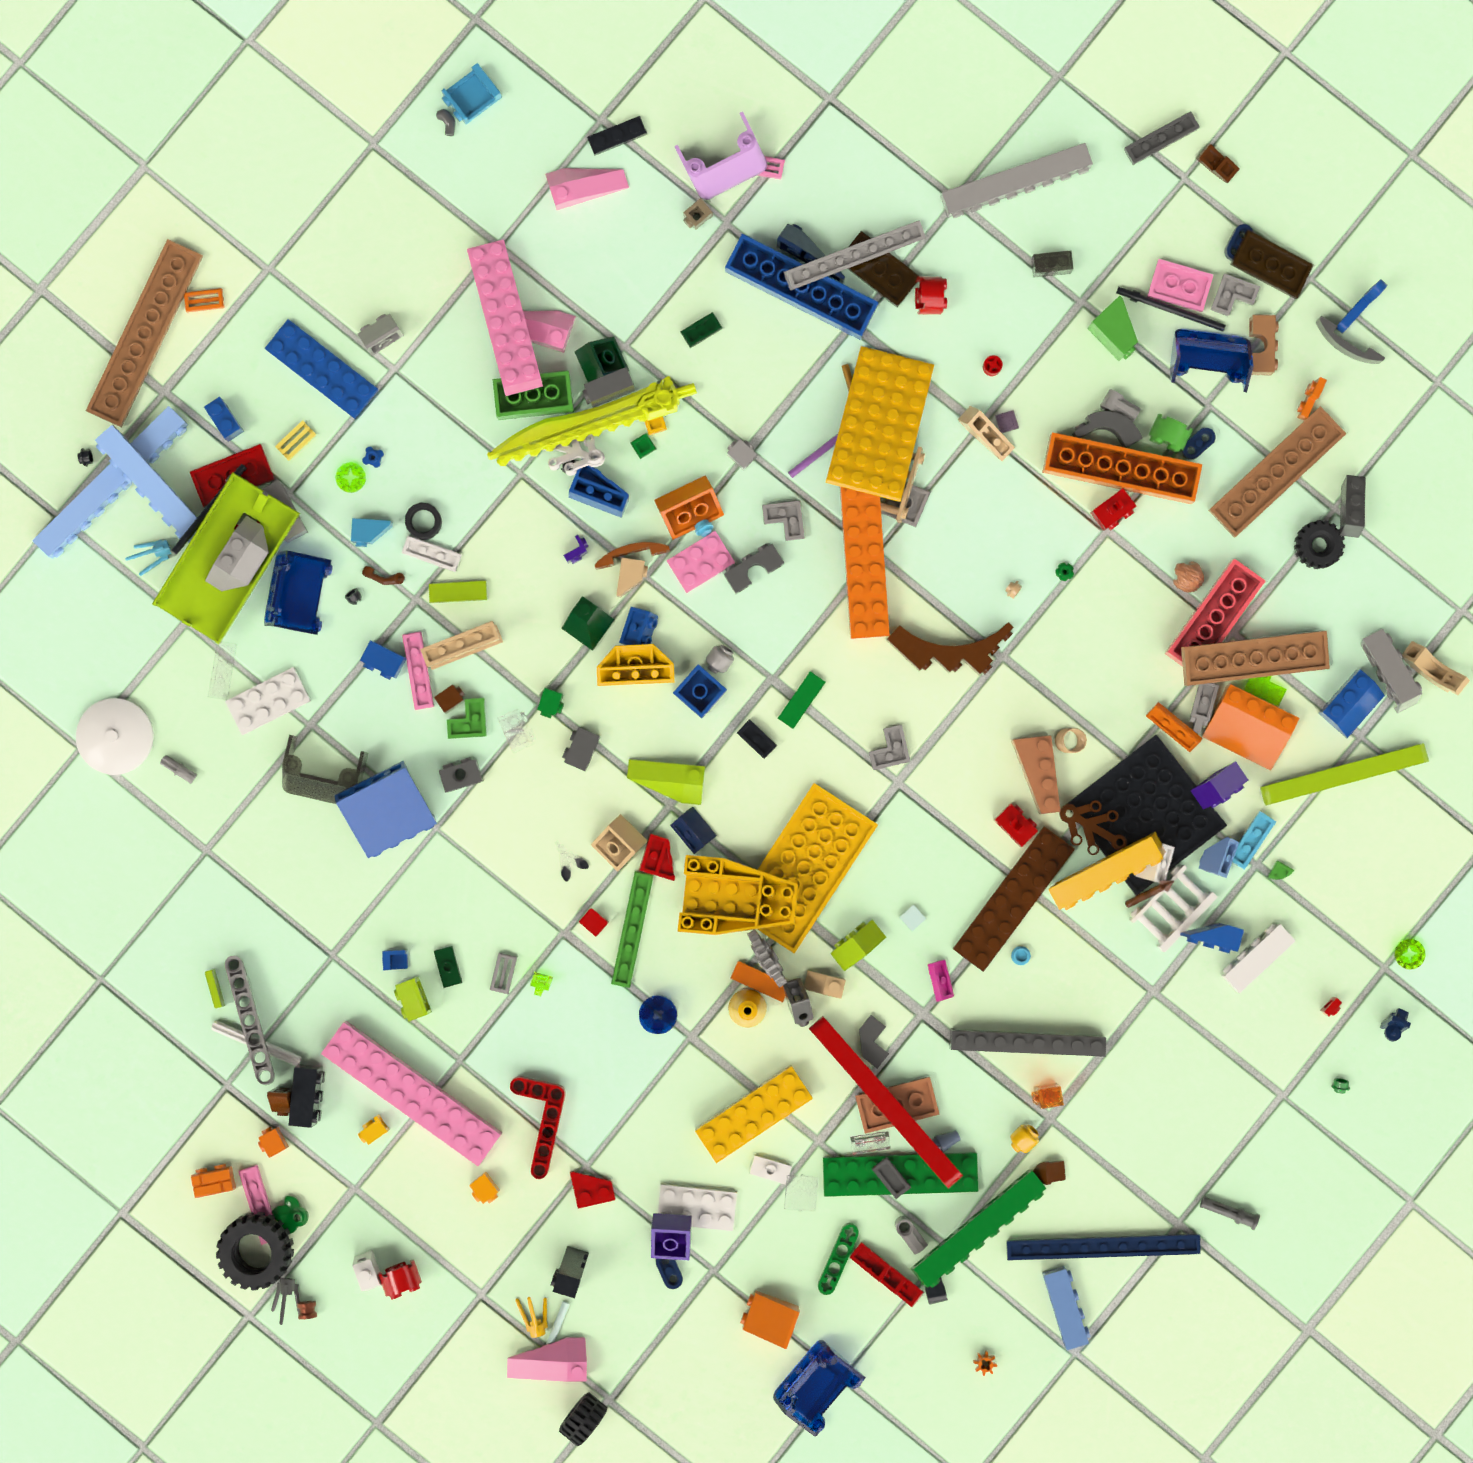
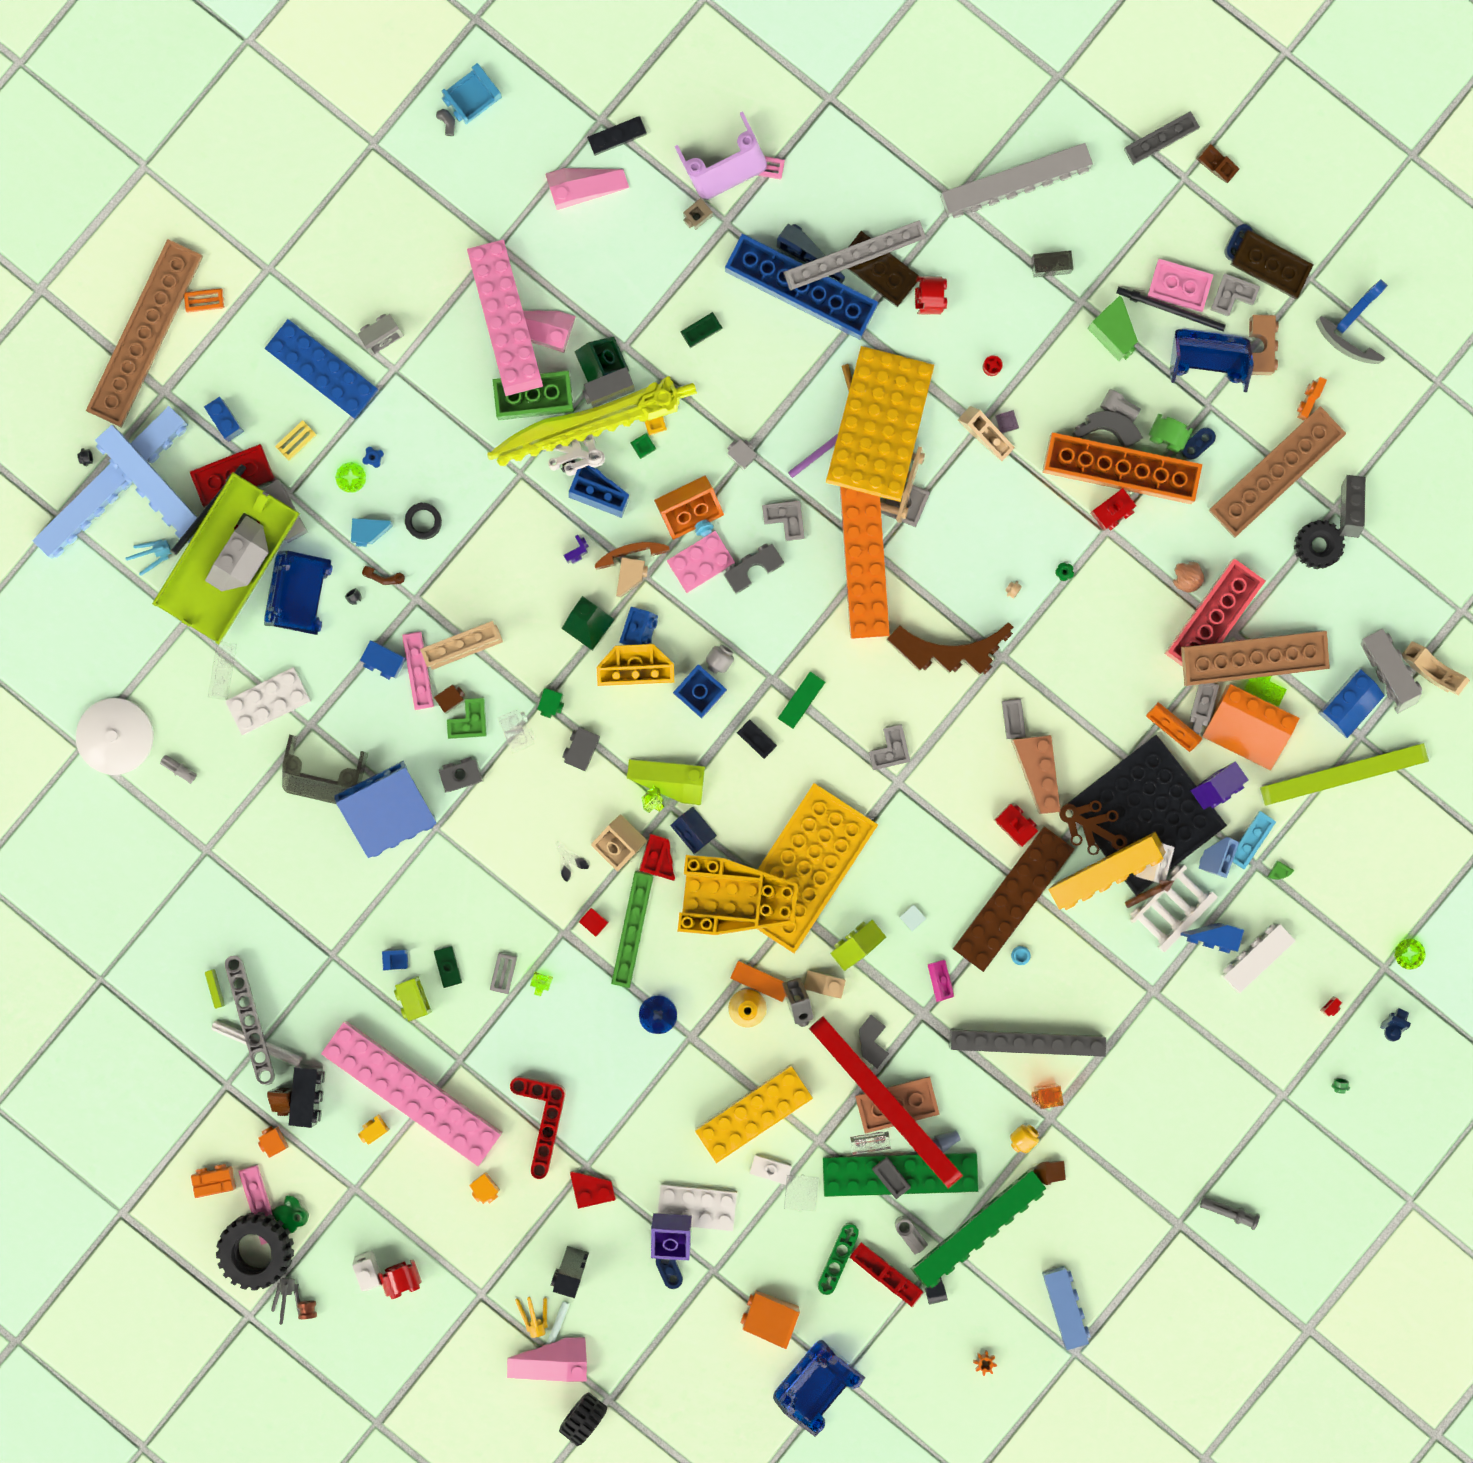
(431, 553): white tile -> none
(457, 592): lime tile -> none
(652, 800): none -> clear neon green tile
(767, 958): light grey gear -> none
(1013, 719): none -> light grey tile
(1081, 740): tan piece -> none
(1103, 1247): dark blue plate -> none

